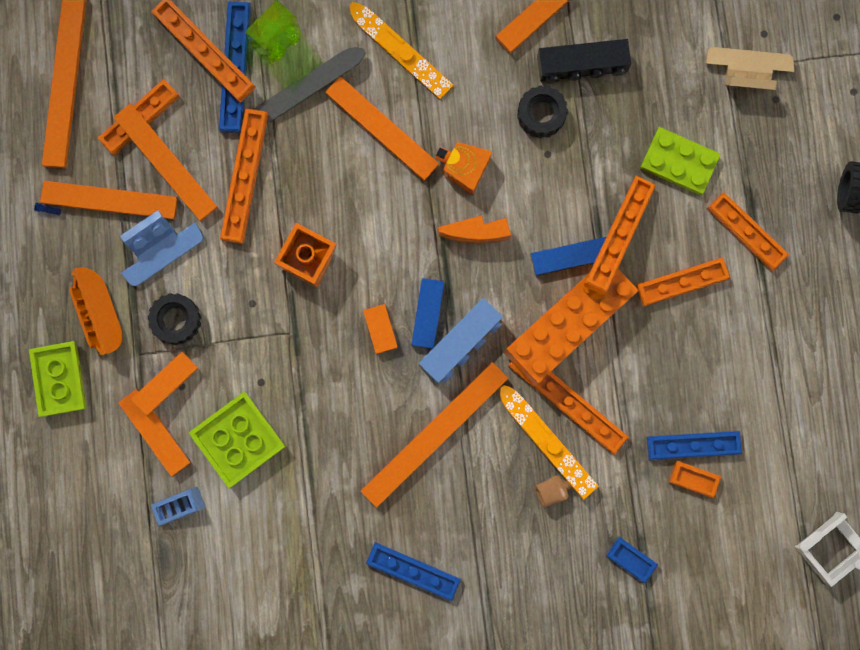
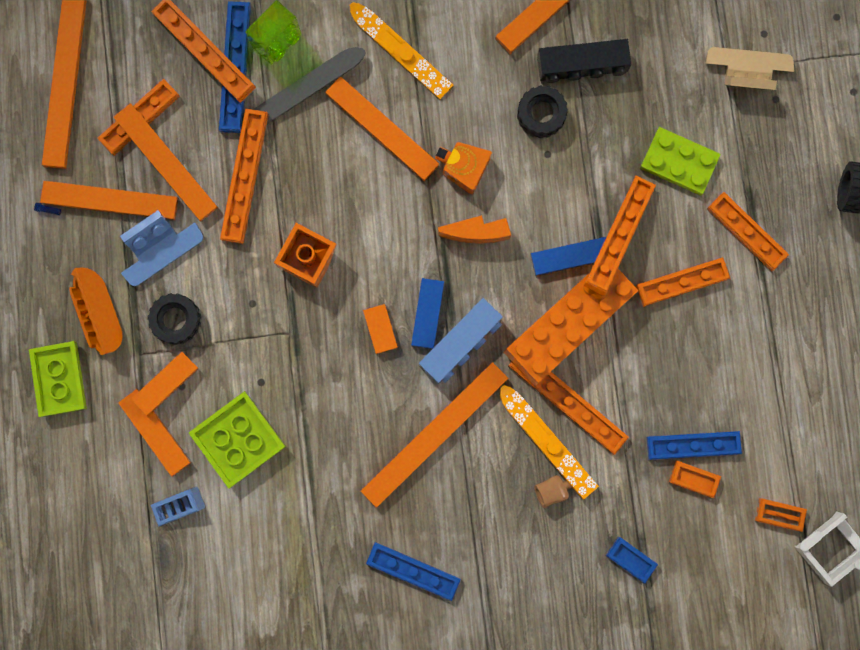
(761, 510): none -> orange tile

